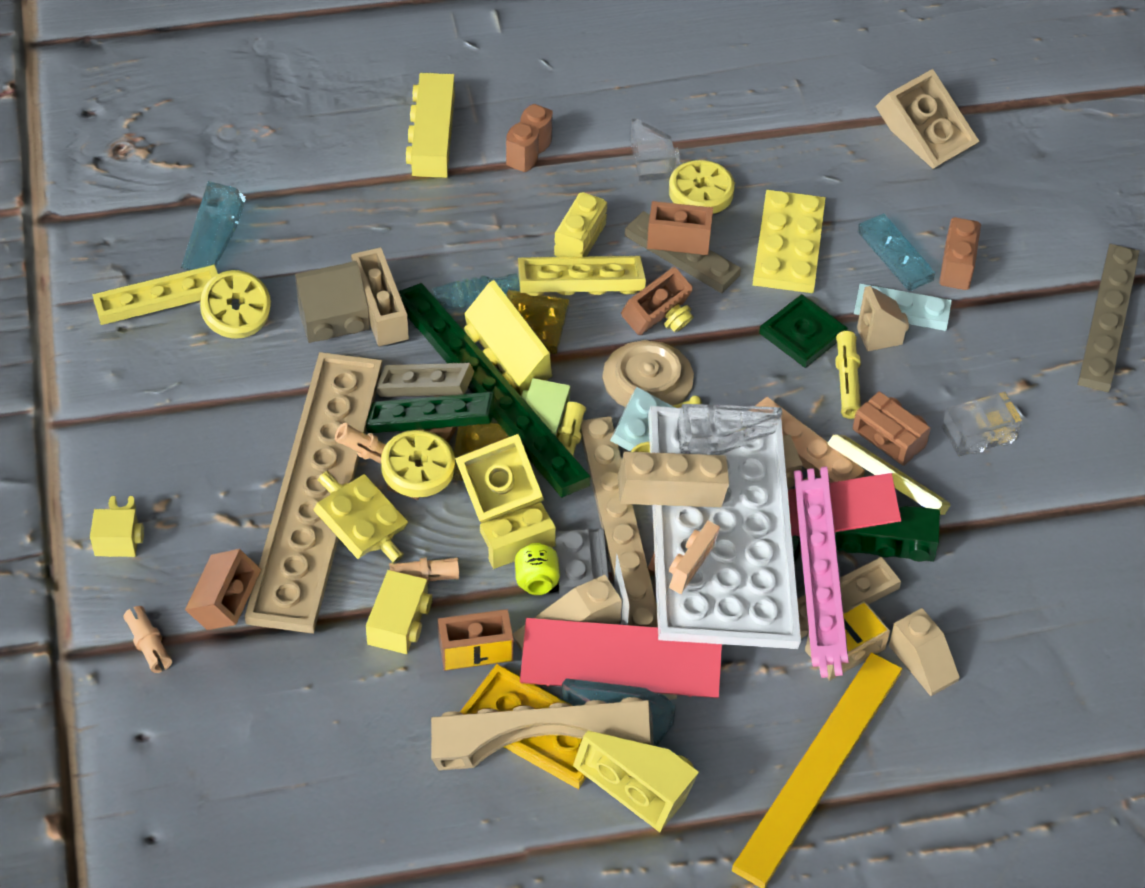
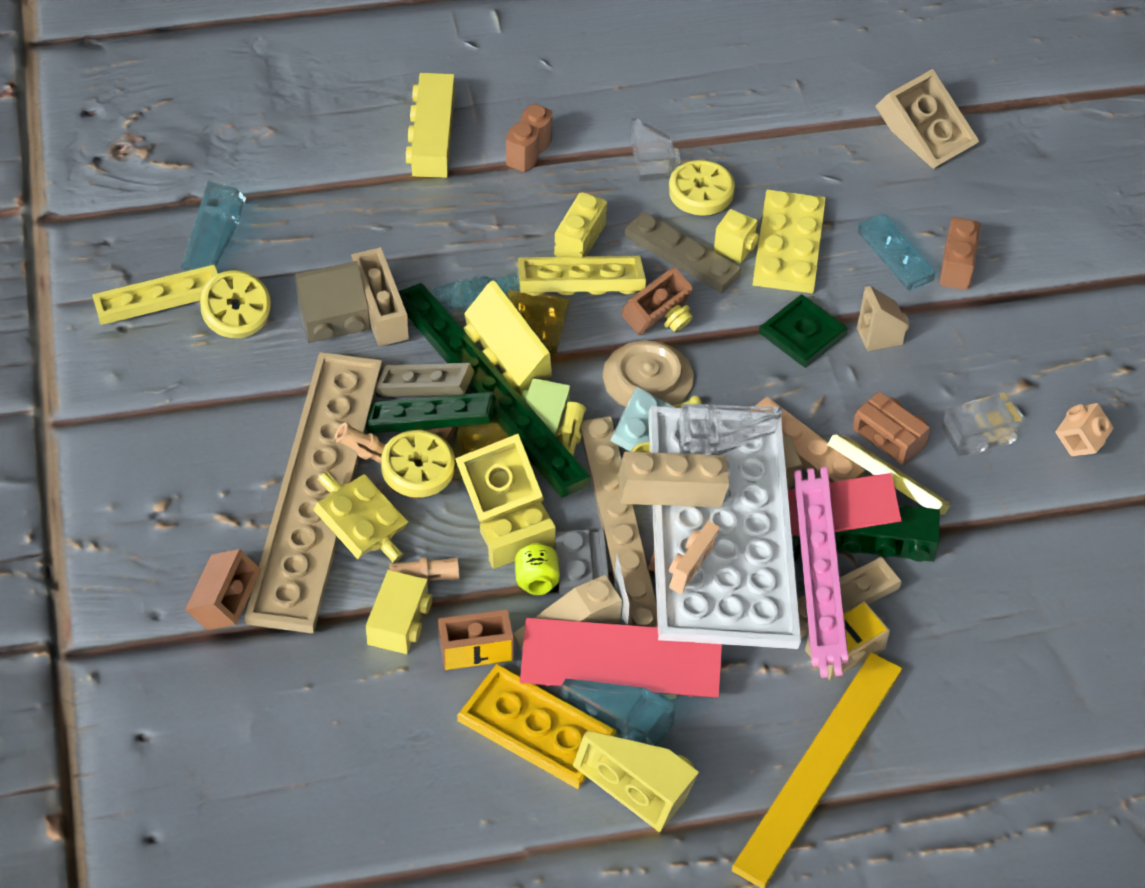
(116, 530): light yellow brick -> none
(147, 639): light nougat pin -> none
(468, 739): tan arch -> none
(679, 228): nougat brick -> none
(735, 236): none -> light yellow brick
(848, 363): light yellow pin -> none
(919, 308): light aqua plate -> none
(924, 651): tan slope -> none
(1084, 429): none -> light nougat brick
(1108, 318): dark tan plate -> none

